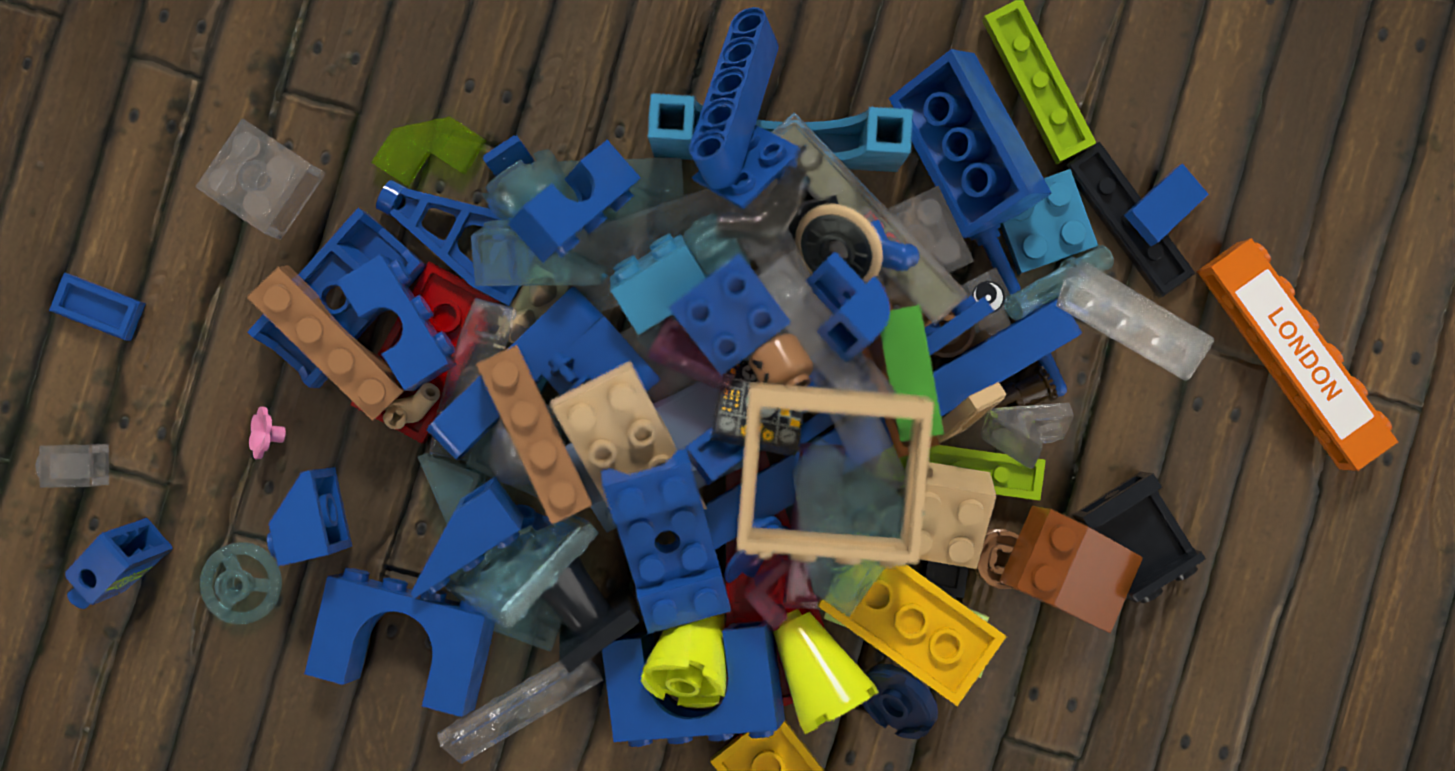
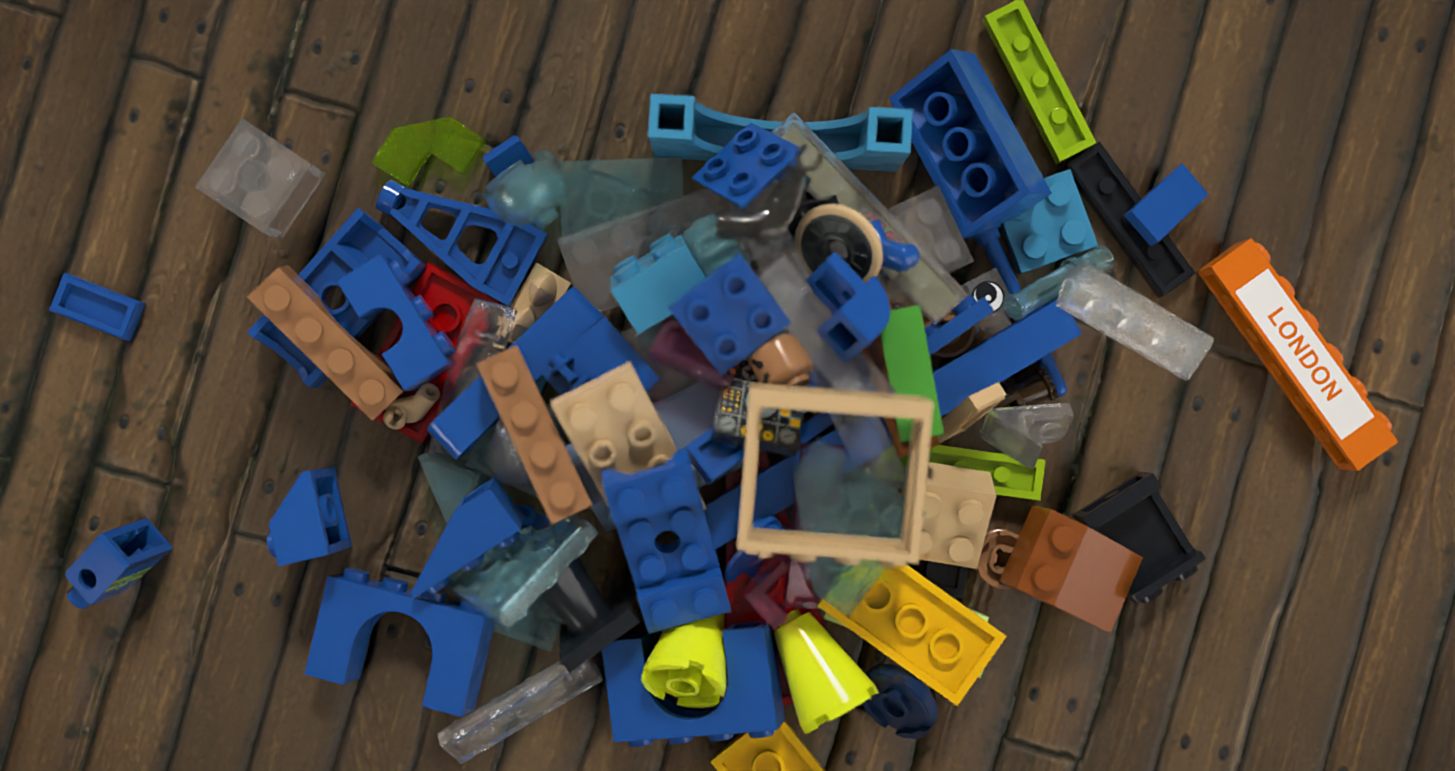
(73, 465): clear brick -> none
(225, 586): clear light blue piece -> none
(263, 433): bright pink plant -> none
(505, 260): clear light blue slope -> none
(552, 221): blue arch -> none
(734, 98): blue beam -> none

